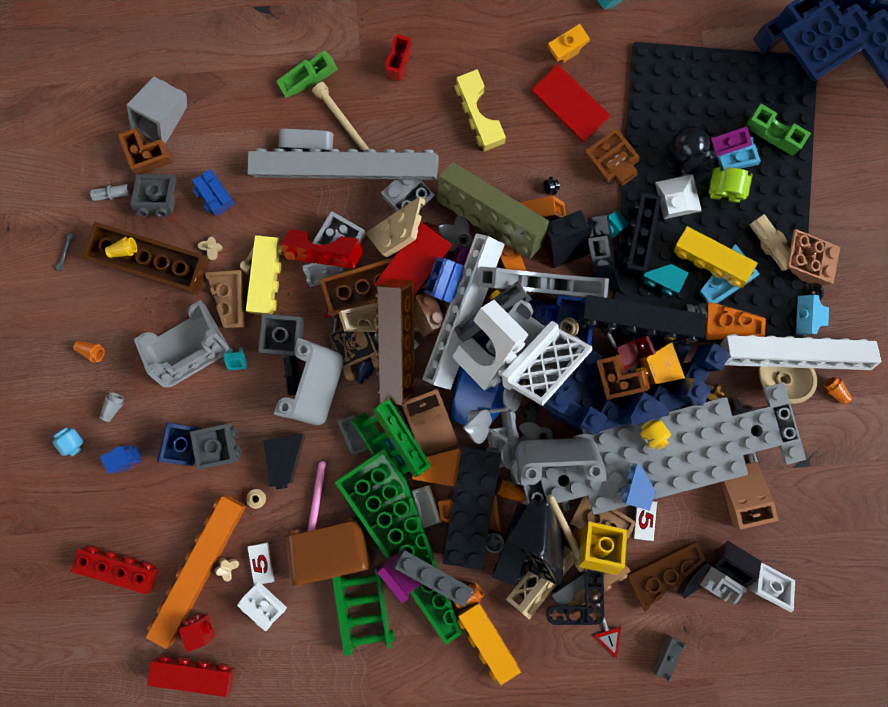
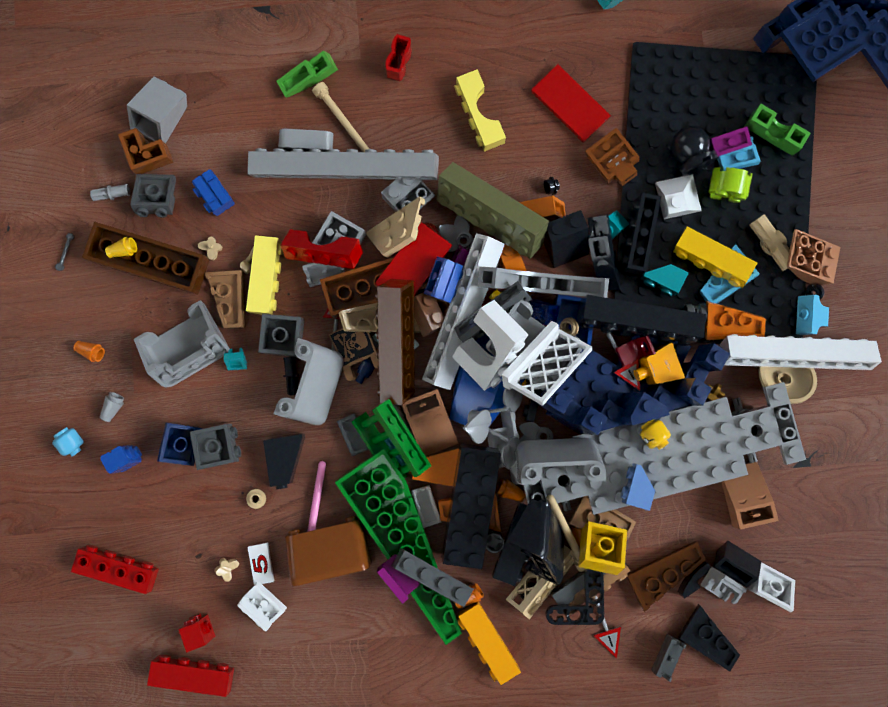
(196, 571): orange brick -> none
(347, 622): green fence -> none
(568, 44): light orange brick -> none
(617, 381): dark orange brick -> none
(645, 523): white tile -> none
(706, 638): none -> black wing
(837, 389): orange cone -> none

